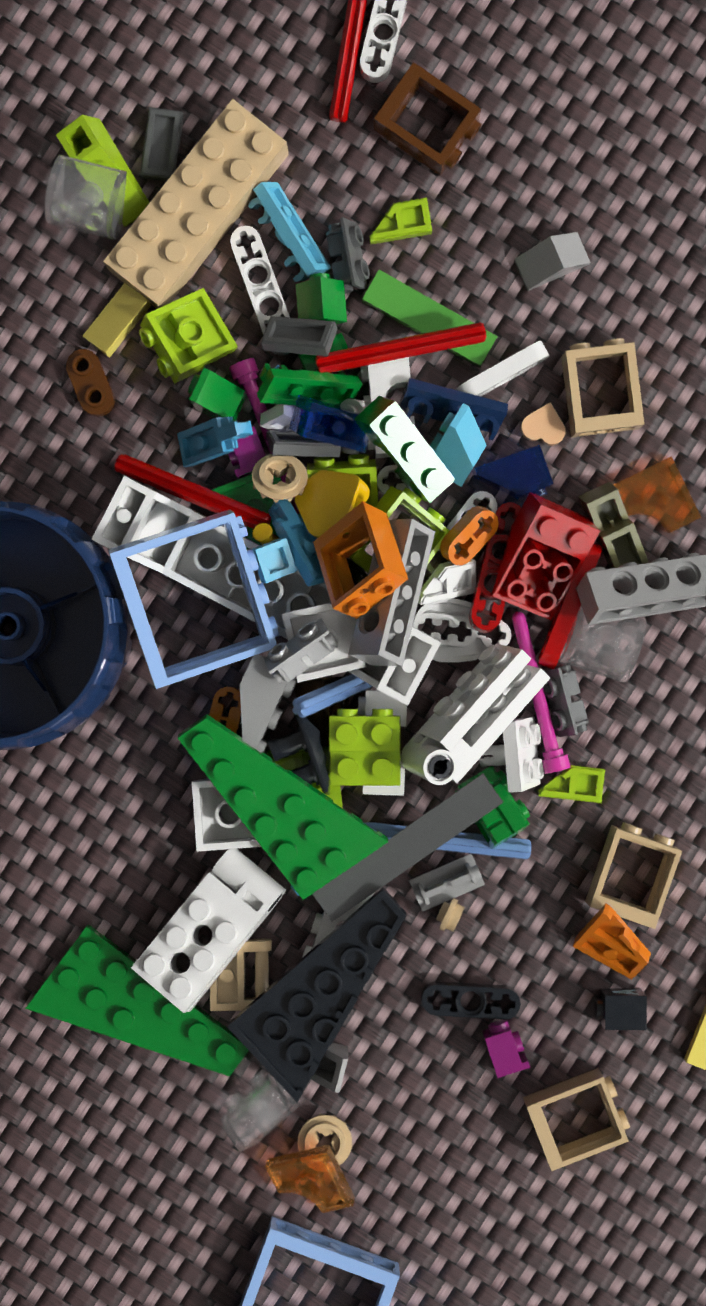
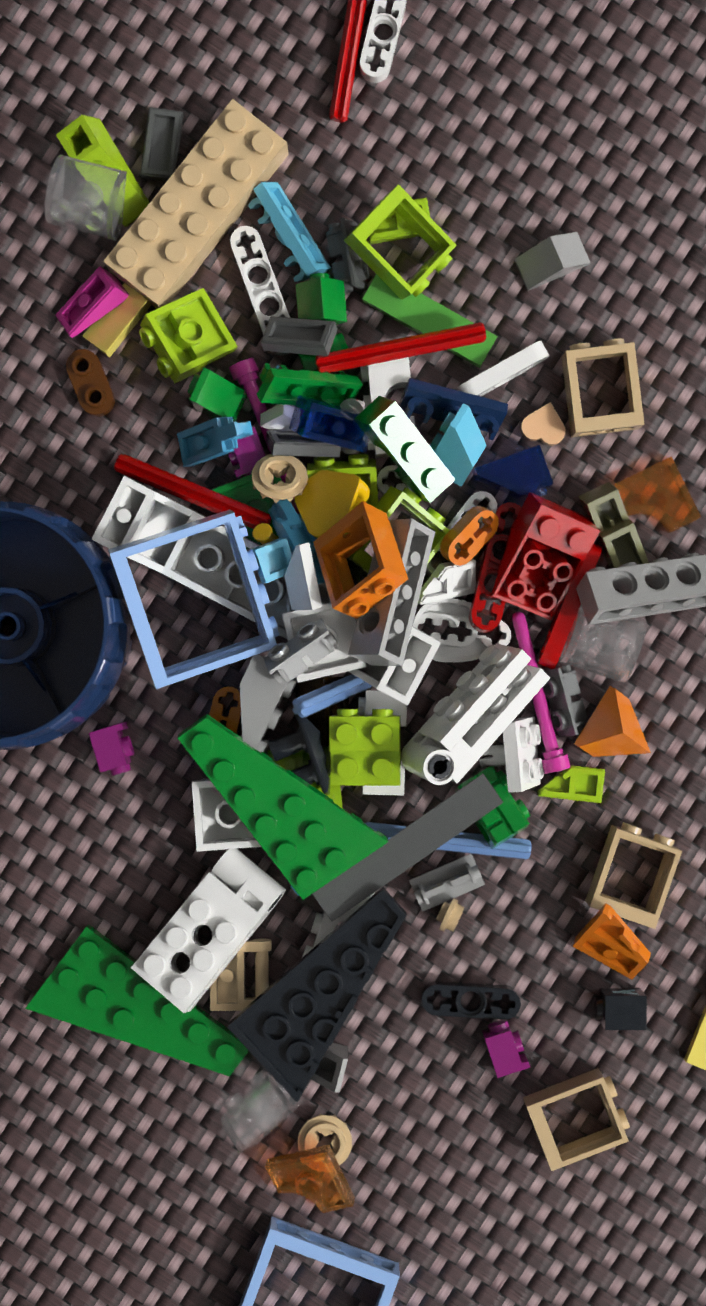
(91, 302): none -> dark pink slope
(112, 749): none -> magenta brick
(302, 580): none -> white tile
(398, 100): reddish brown window -> none
(425, 227): none -> lime window
(613, 728): none -> orange slope

